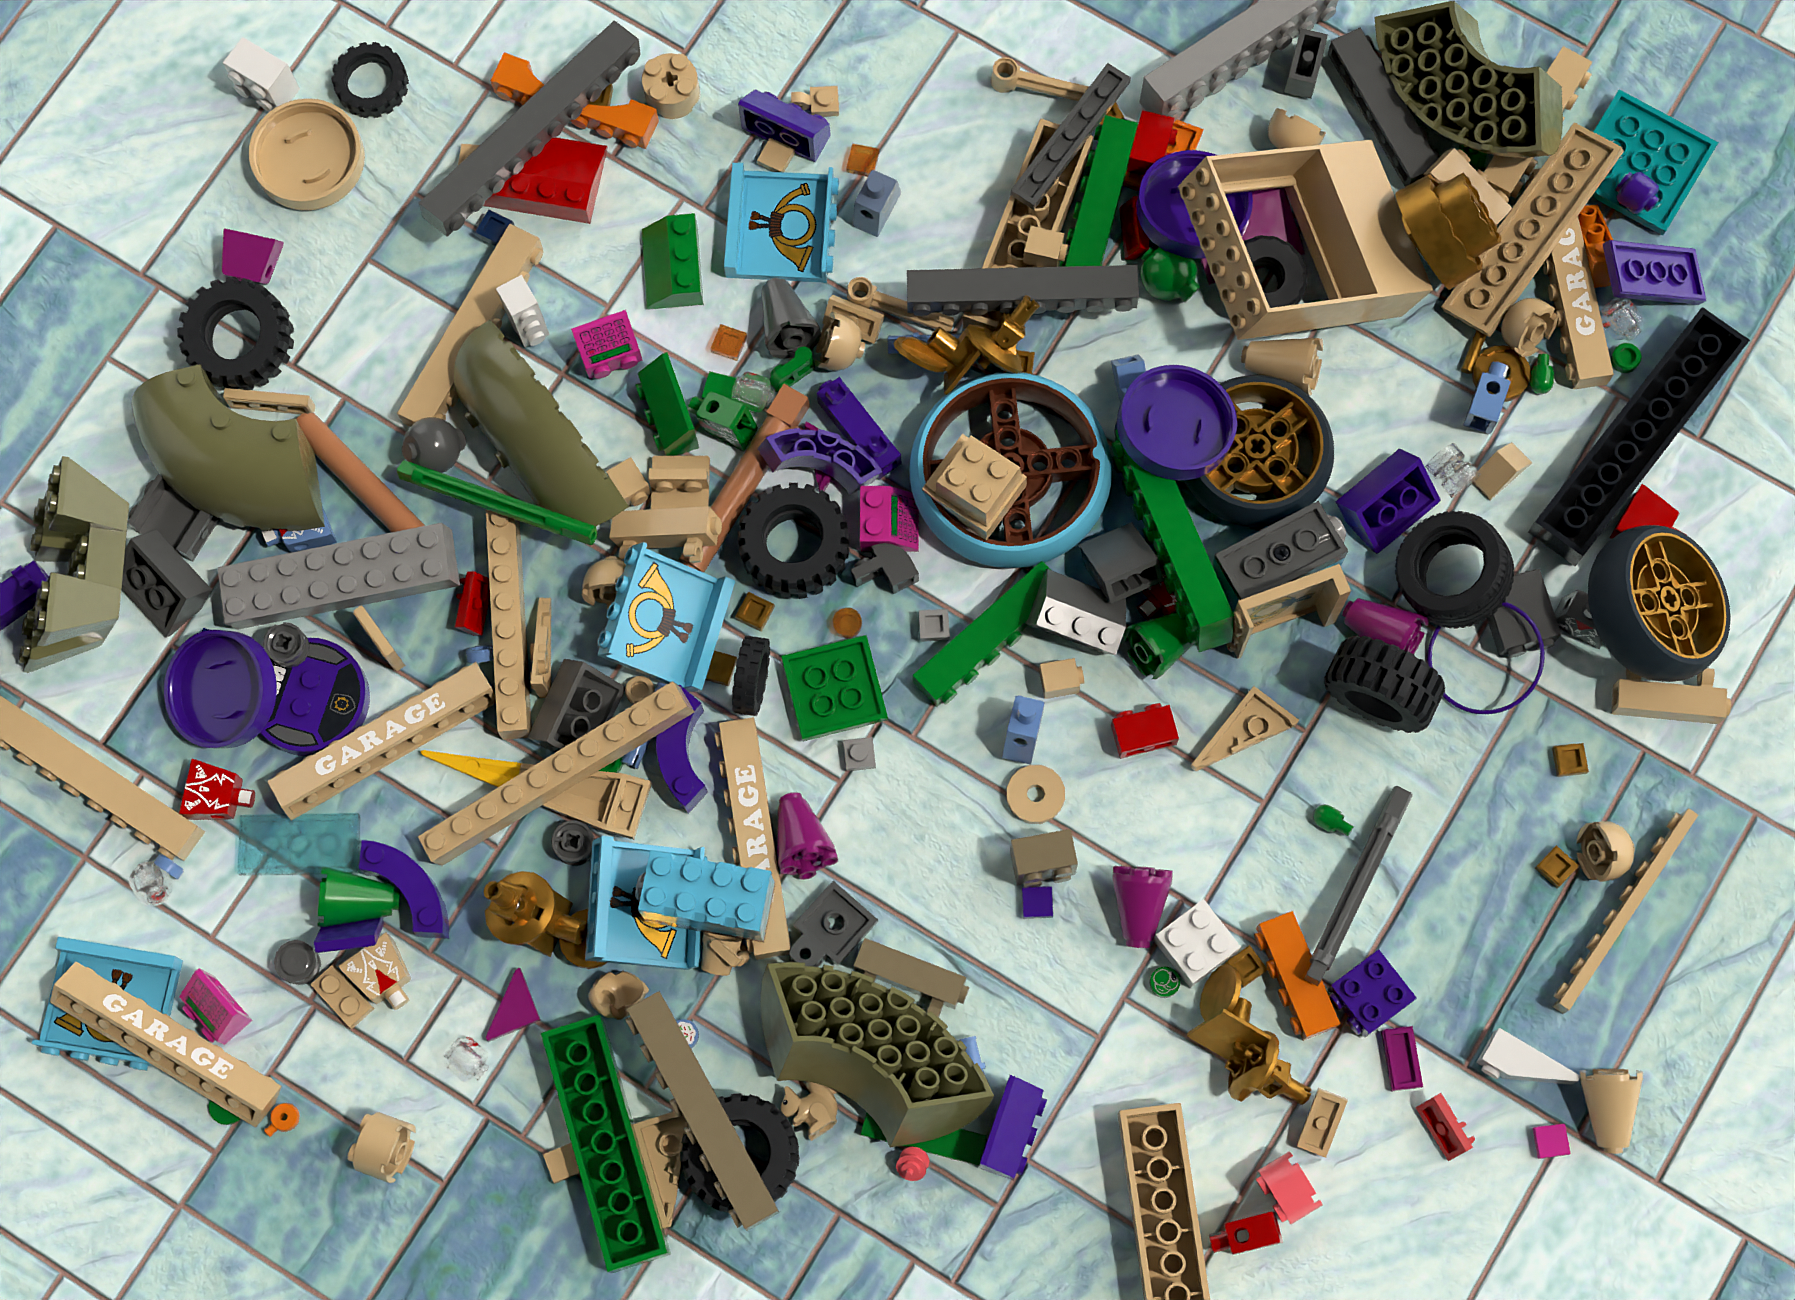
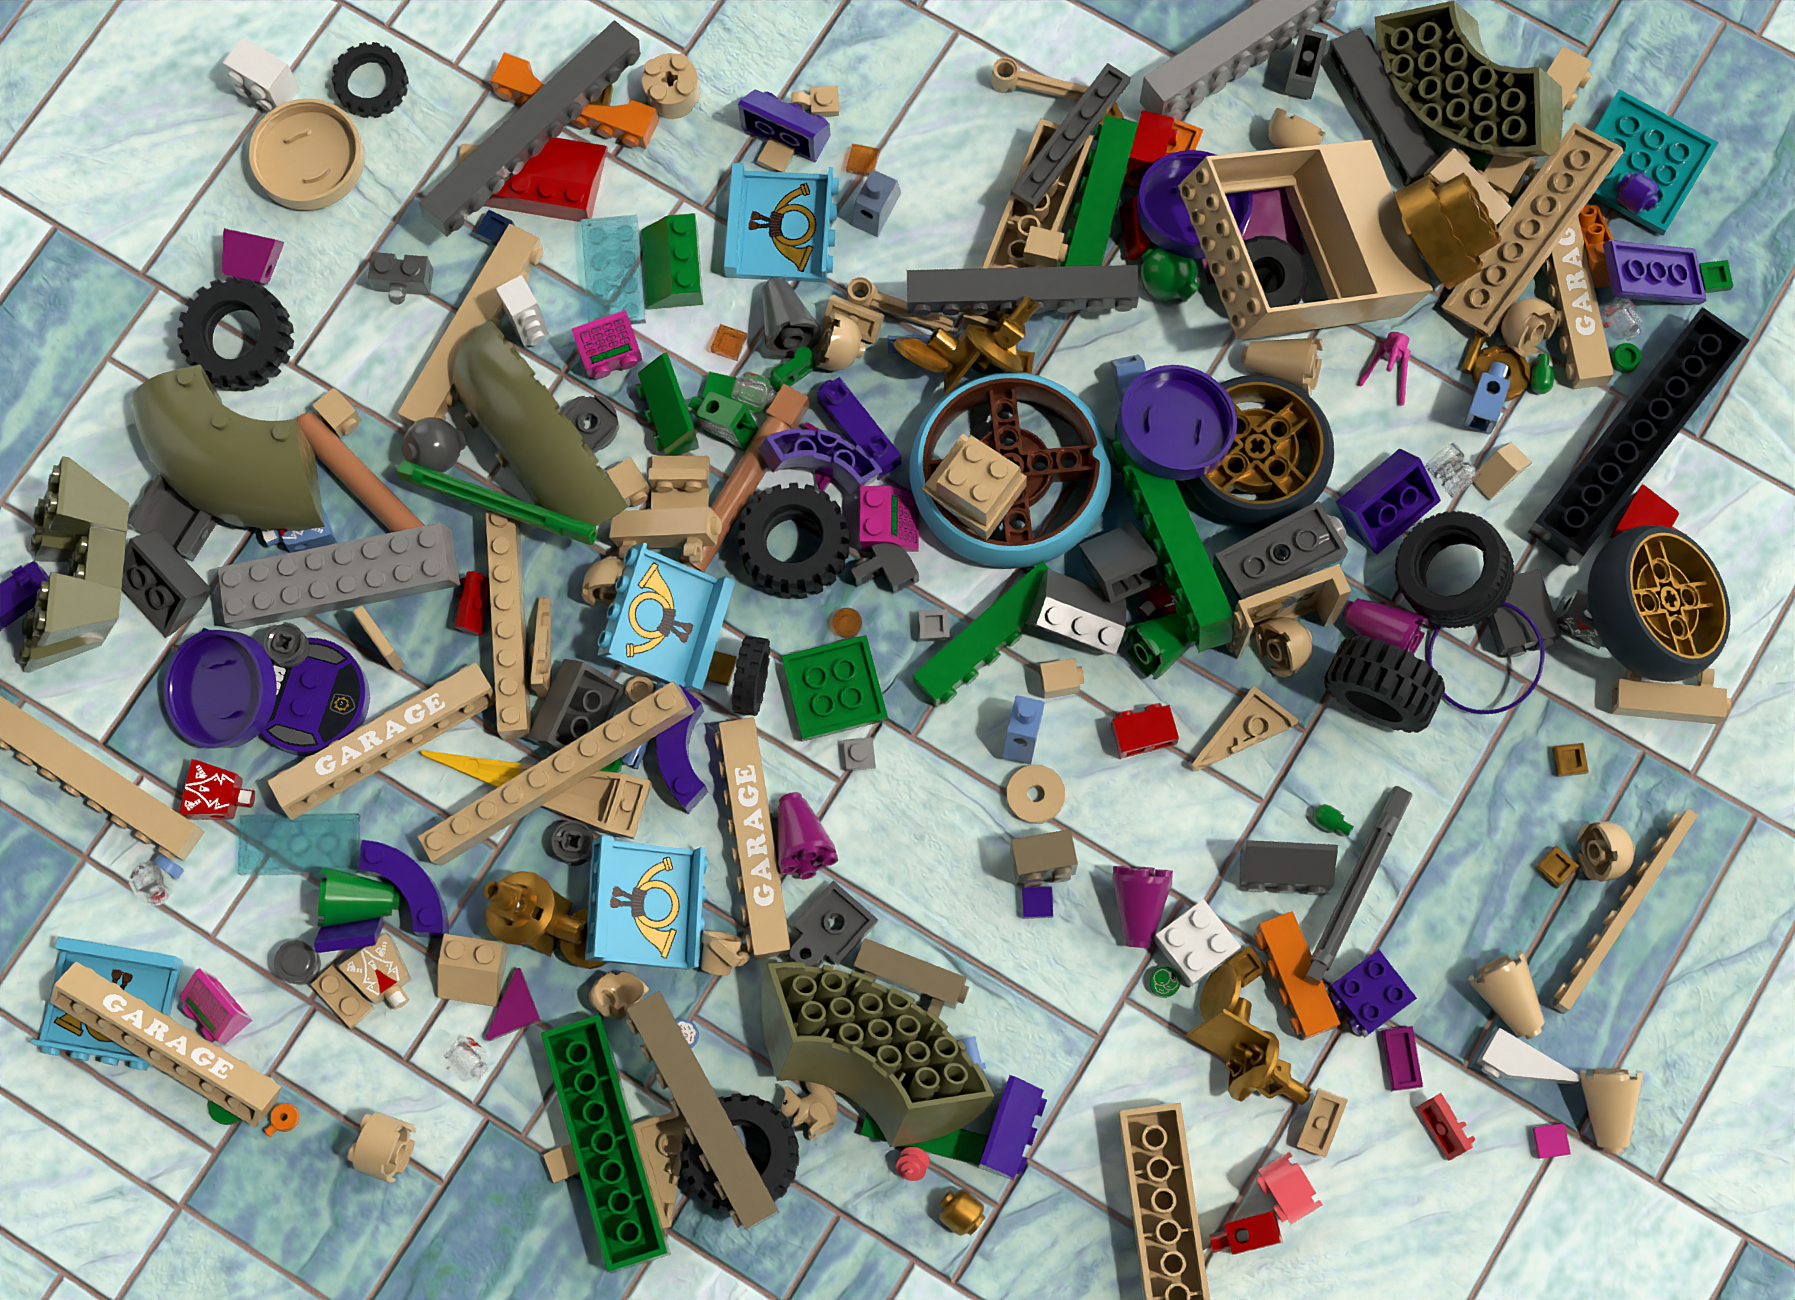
(268, 401): tan tile -> none
(337, 413): none -> tan brick
(400, 276): none -> dark grey piece
(471, 970): none -> tan slope
(480, 654): medium blue tile -> none
(606, 423): none -> dark grey plate
(613, 267): none -> clear light blue plate
(705, 896): medium azure piece -> none
(754, 611): pearl gold tile -> none
(961, 1212): none -> pearl gold head
(1286, 645): none -> tan cylinder
(1287, 866): none -> dark grey slope
(1394, 350): none -> dark pink plant
(1511, 994): none -> tan cone
(1716, 276): none -> green tile

